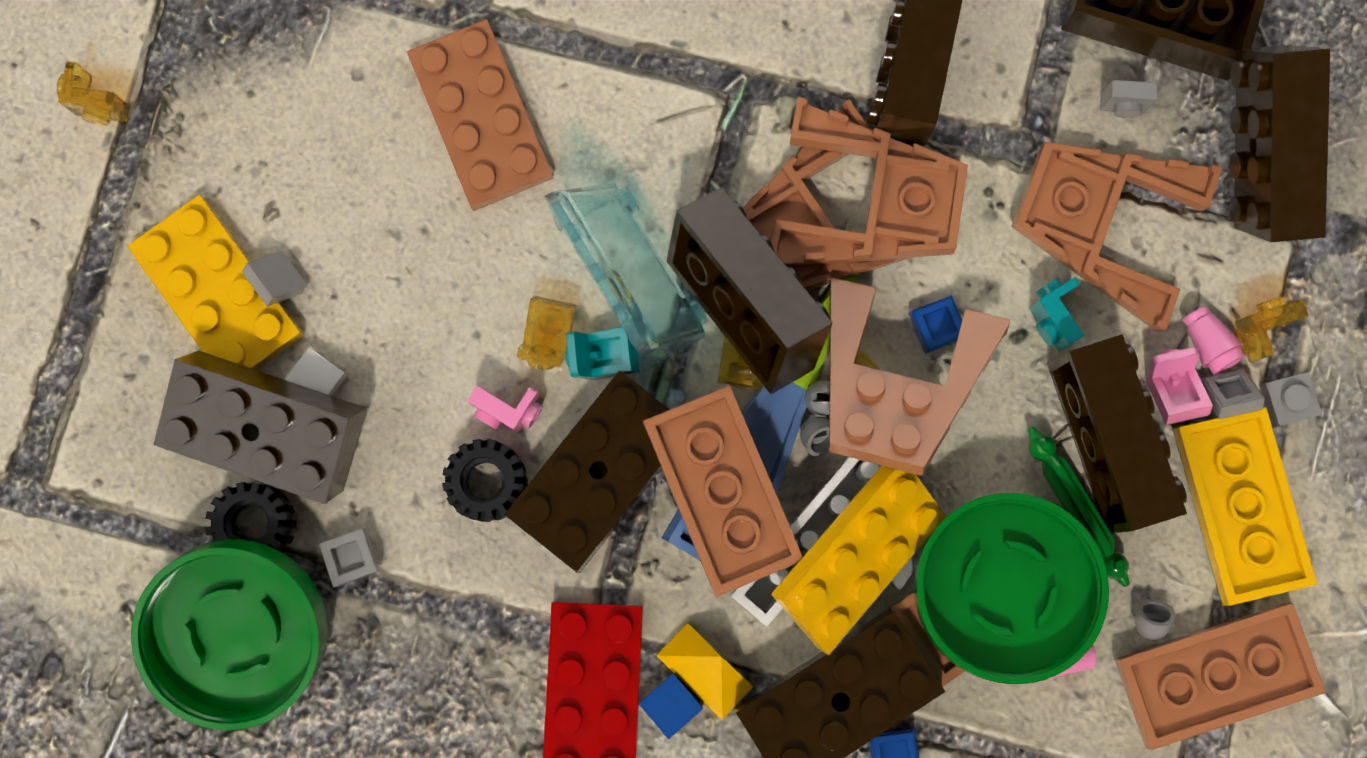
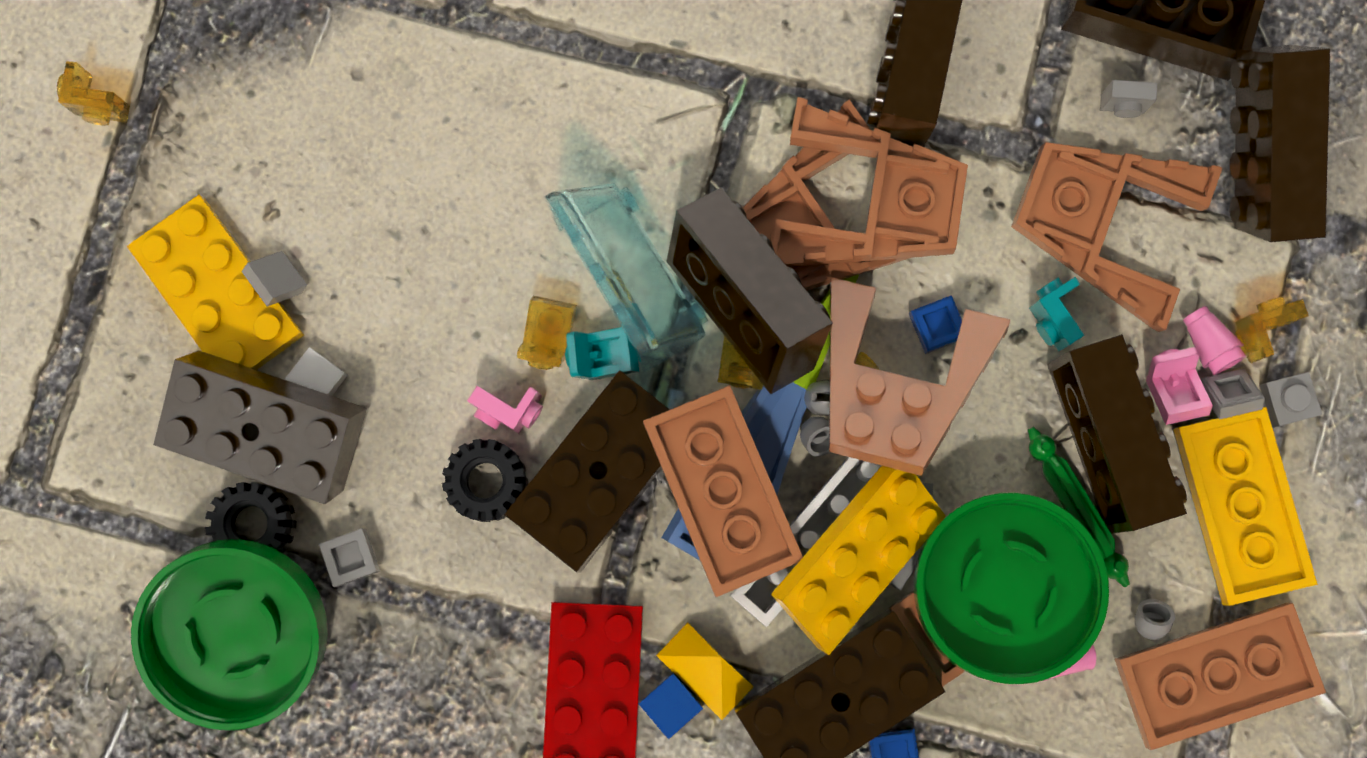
(479, 115): nougat plate -> none

